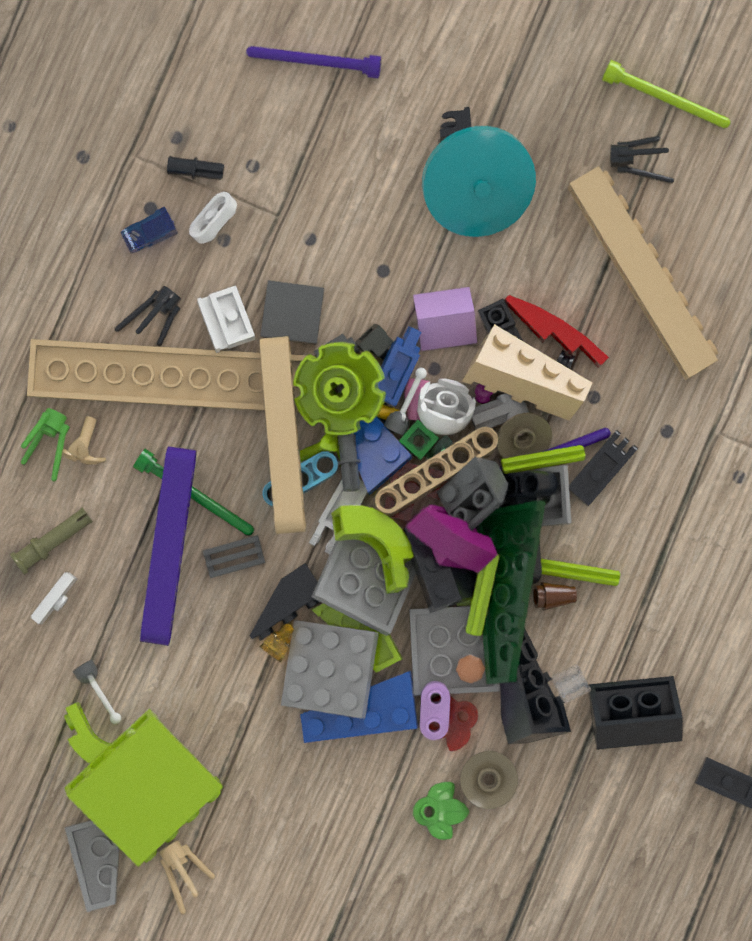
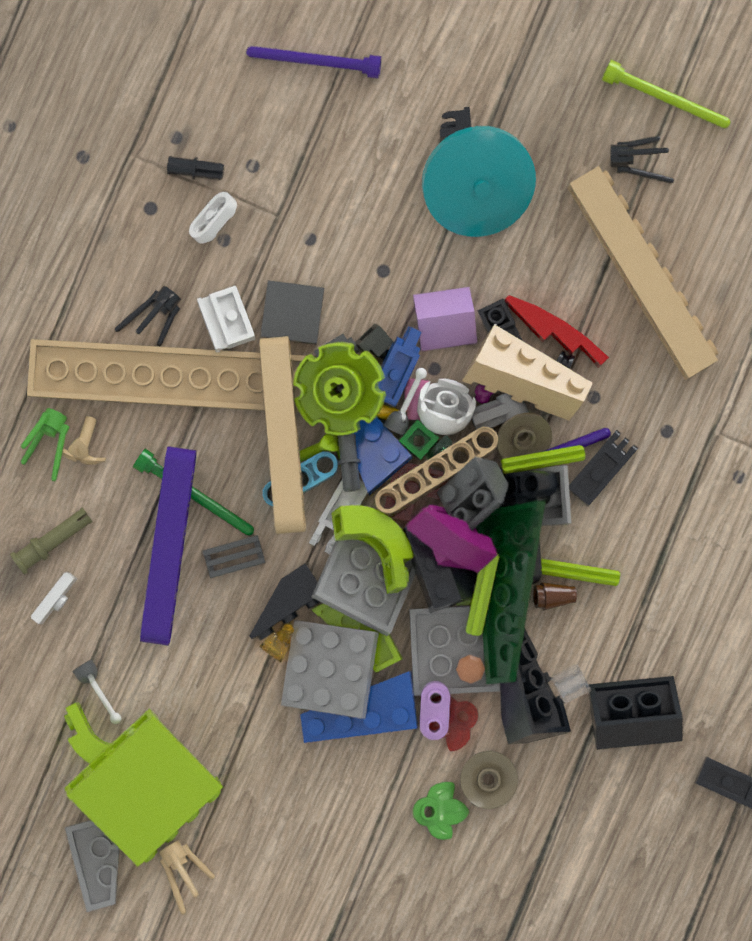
(149, 231): clear blue leg -> none

